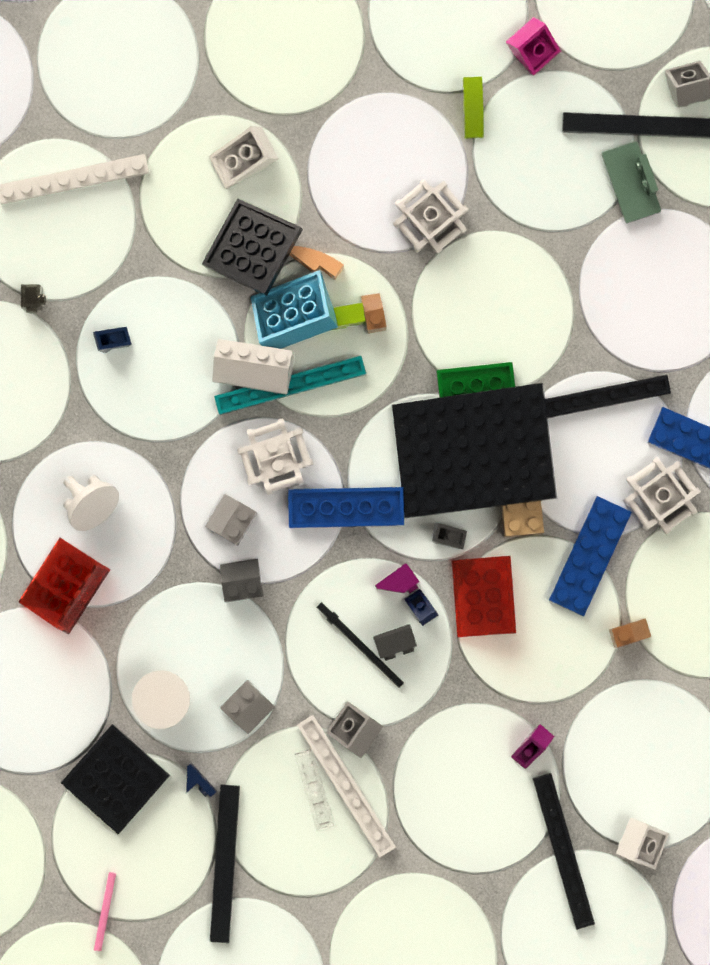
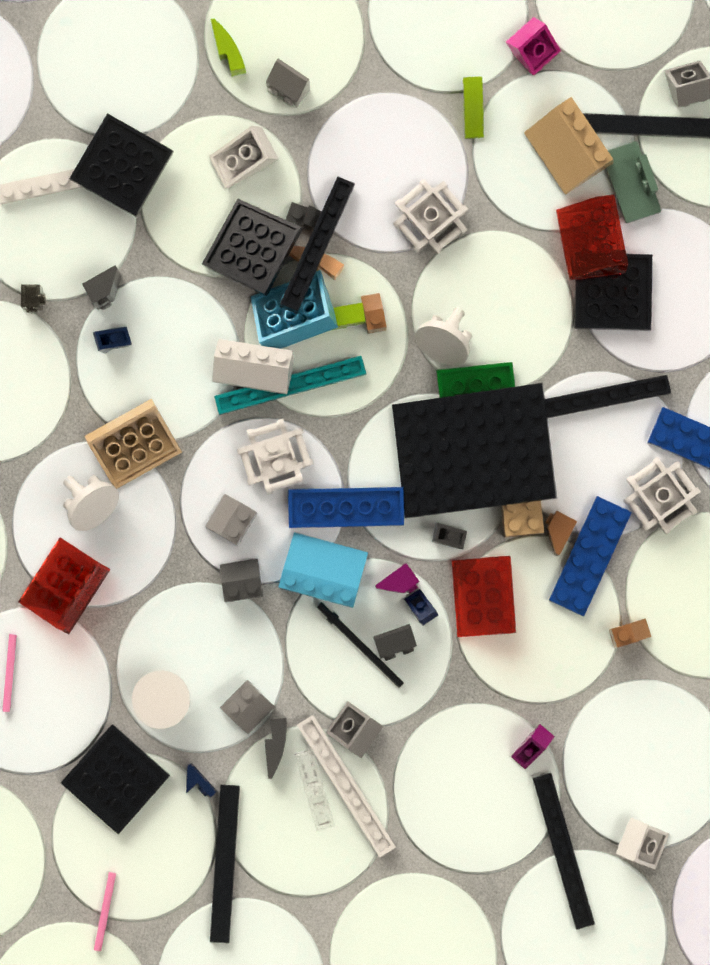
(9, 673): none -> bright pink bar
(103, 288): none -> dark grey slope
(121, 165): none -> black plate
(133, 444): none -> tan slope
(228, 49): none -> lime slope
(275, 746): none -> dark grey slope
(287, 83): none -> light grey slope
(303, 216): none -> dark grey slope
(317, 245): none -> black plate
(323, 570): none -> medium azure slope
(443, 340): none -> white piece
(559, 530): none -> medium nougat slope
(568, 146): none -> tan slope
(592, 238): none -> clear red slope
(617, 299): none -> black plate

